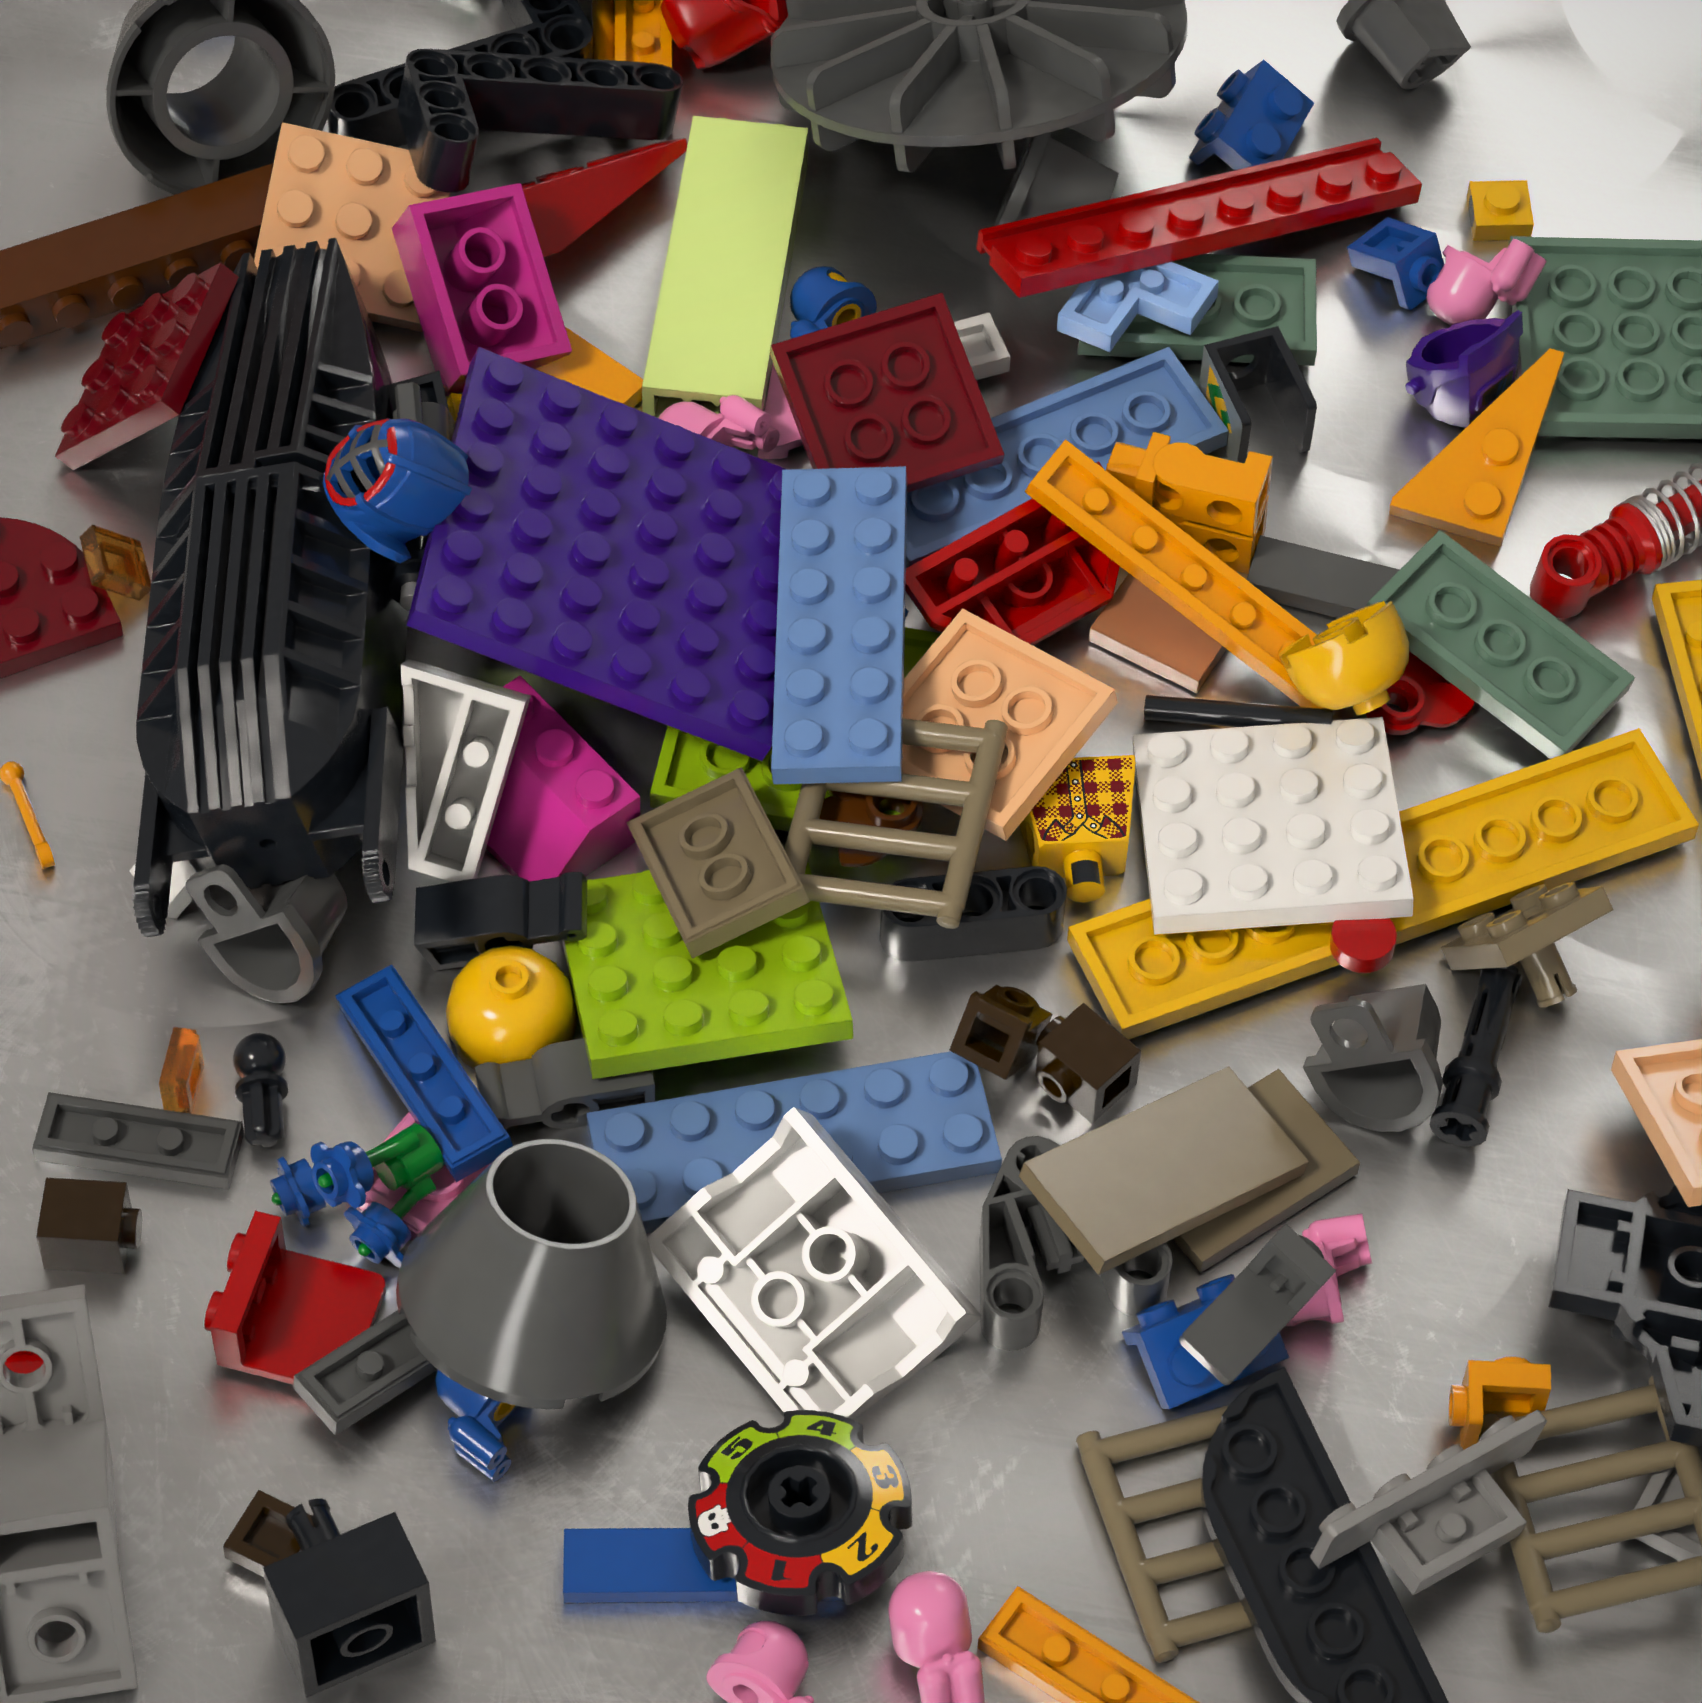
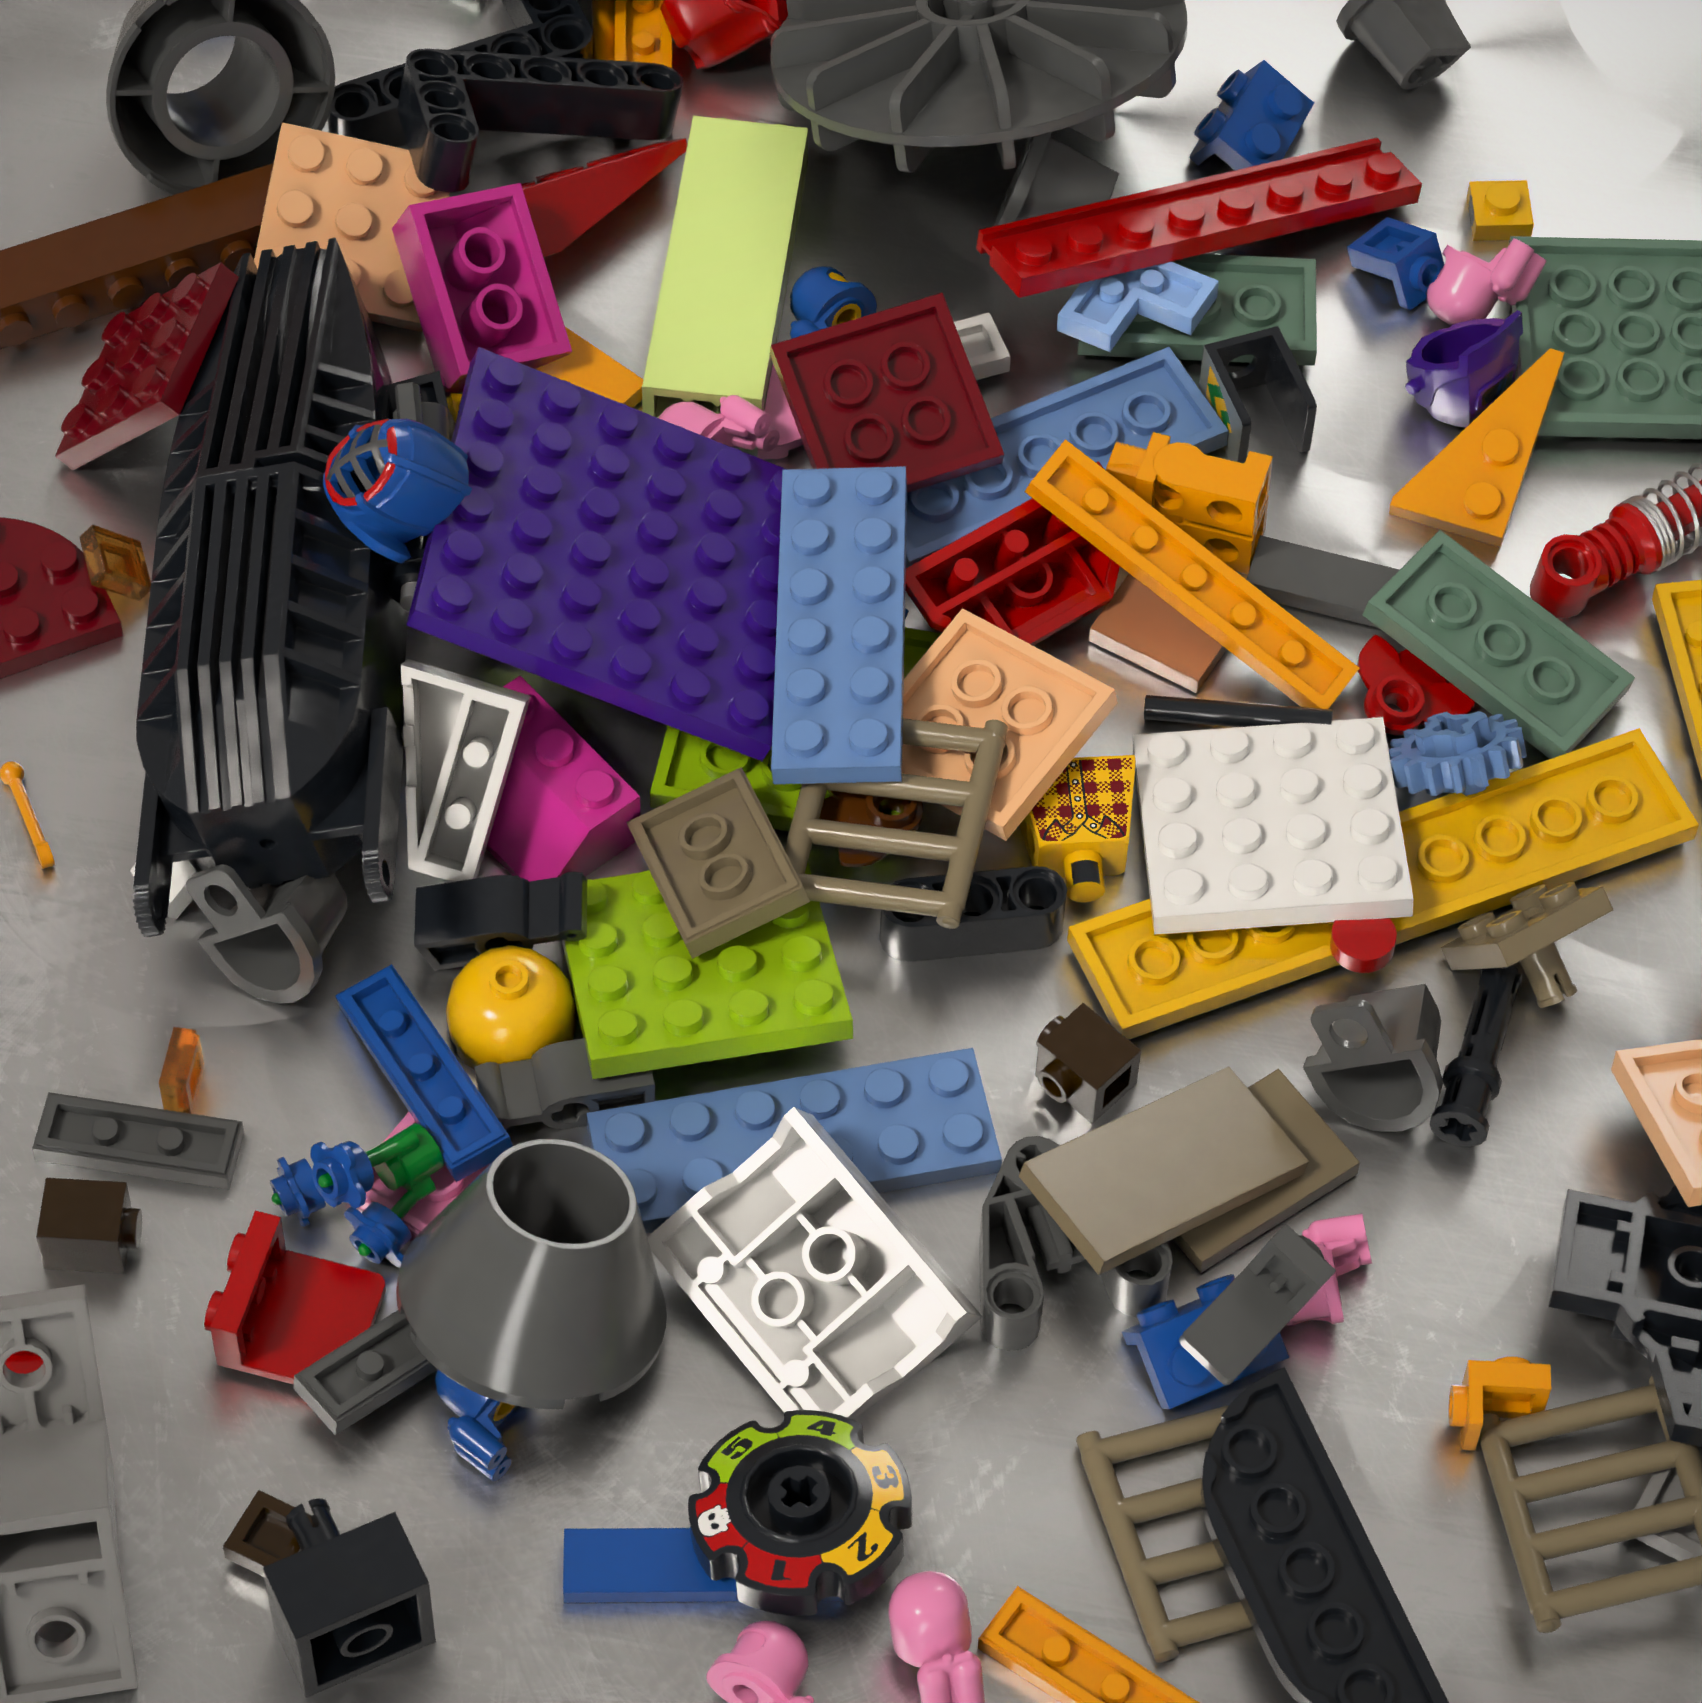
(259, 1063): black axle -> none
(1005, 1018): dark brown brick -> none
(1351, 659): yellow cylinder -> none
(1440, 1516): light grey bracket -> none
(1457, 753): none -> medium blue gear

